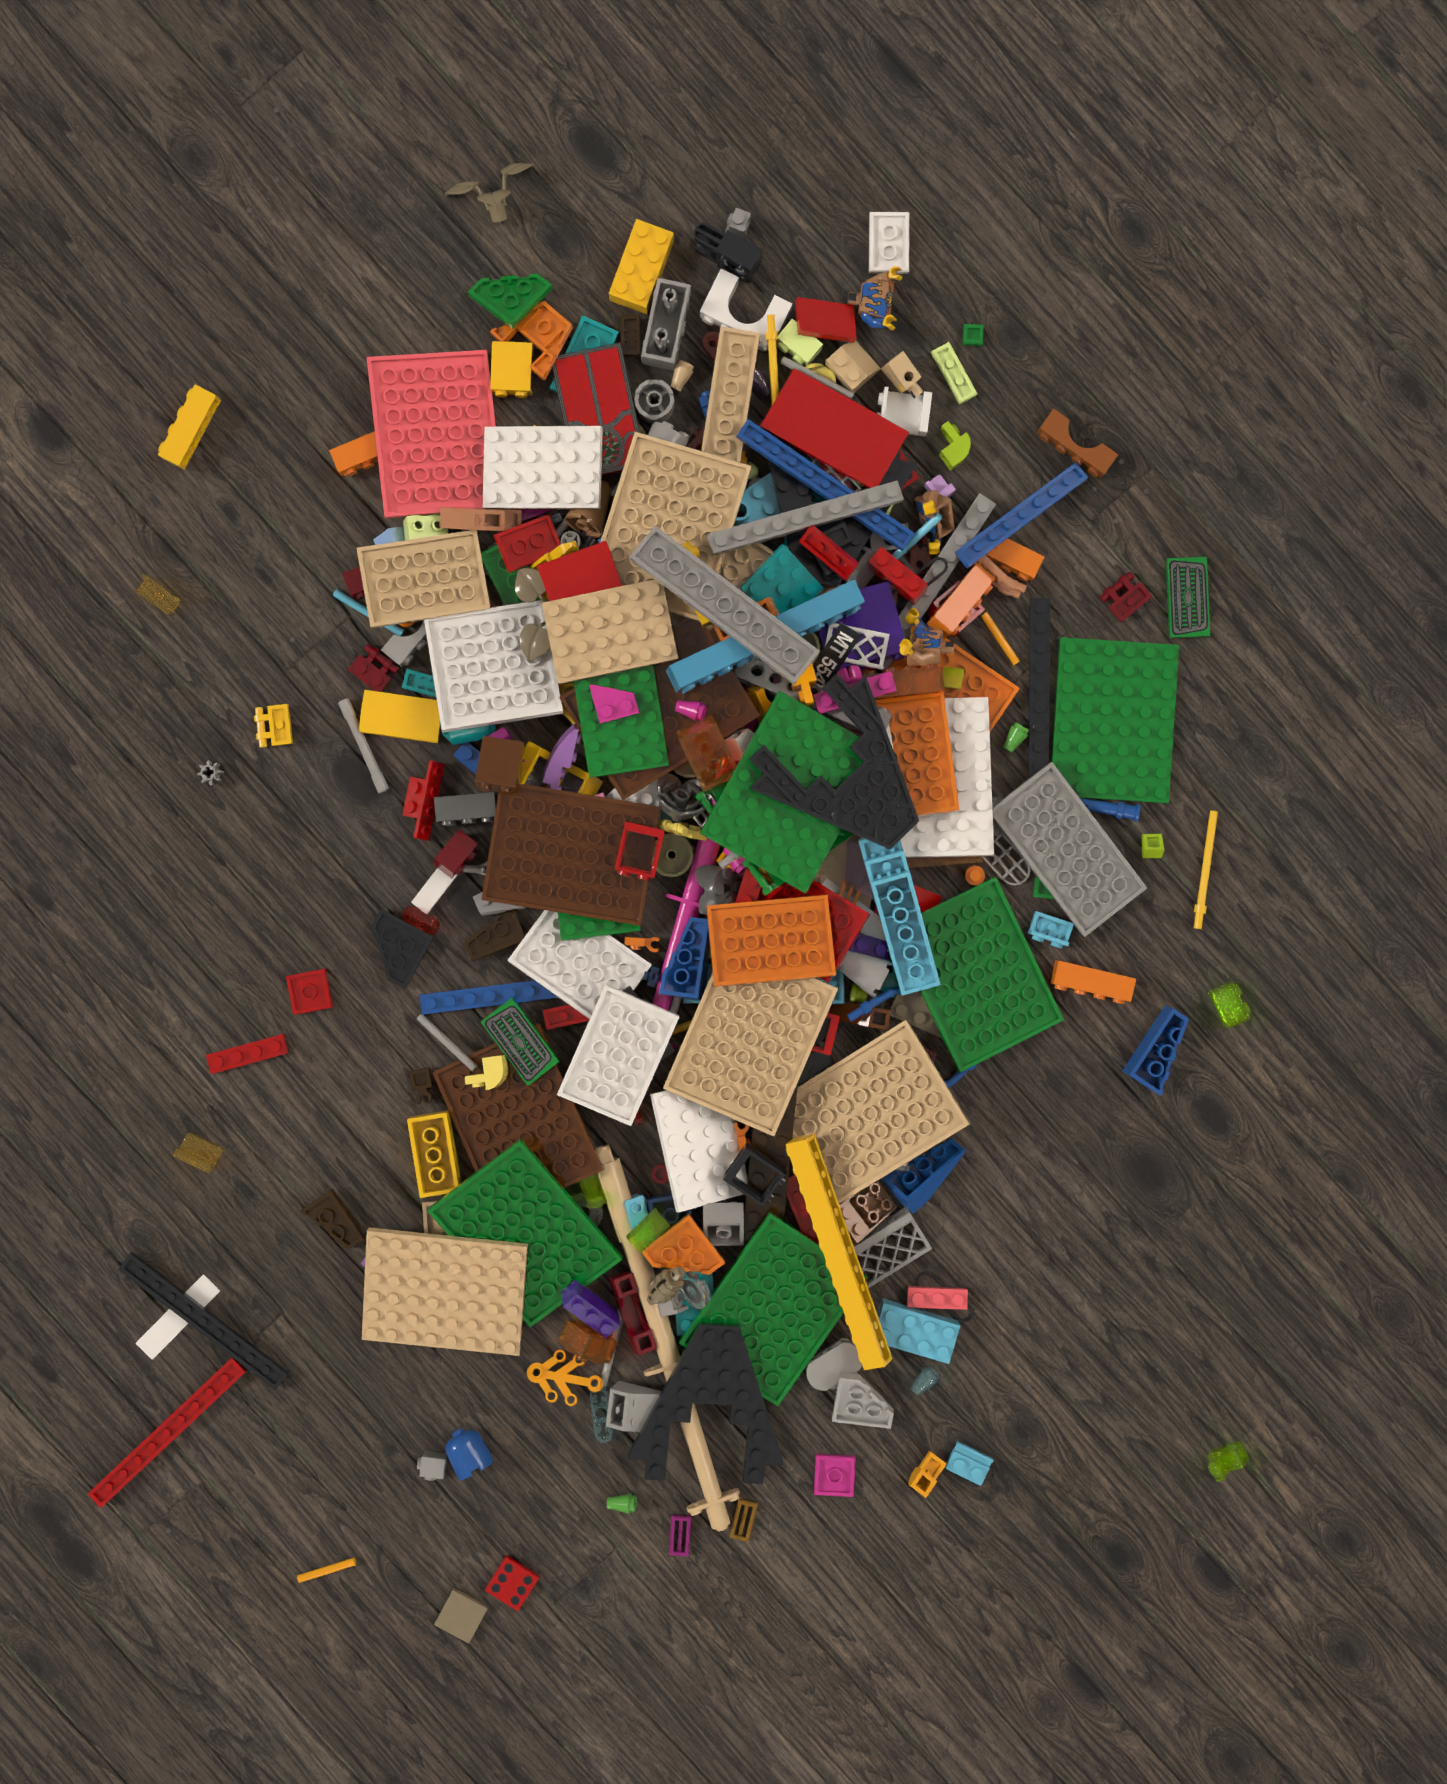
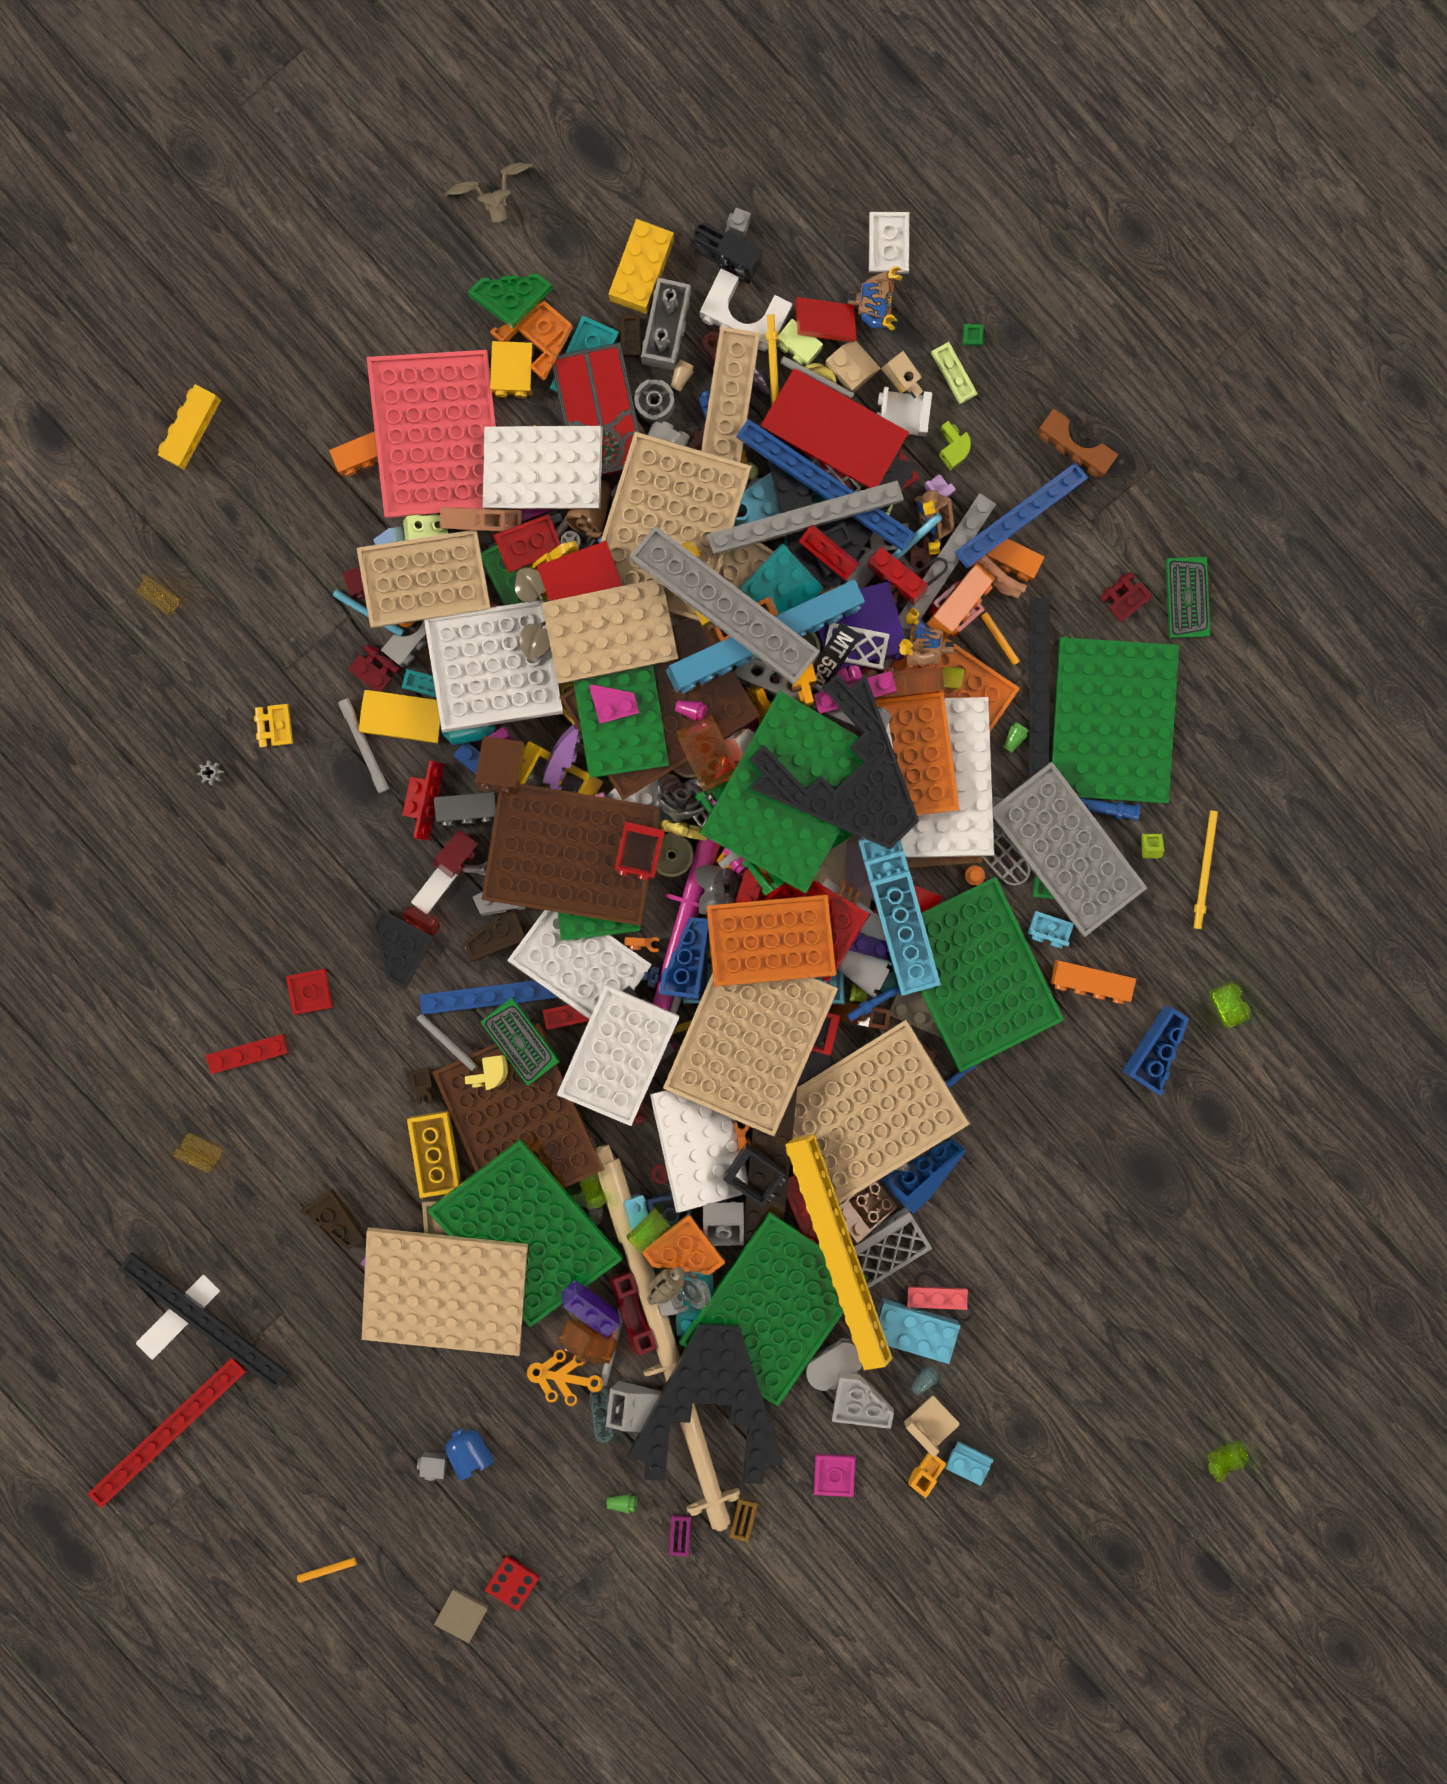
(931, 1424): none -> tan bracket

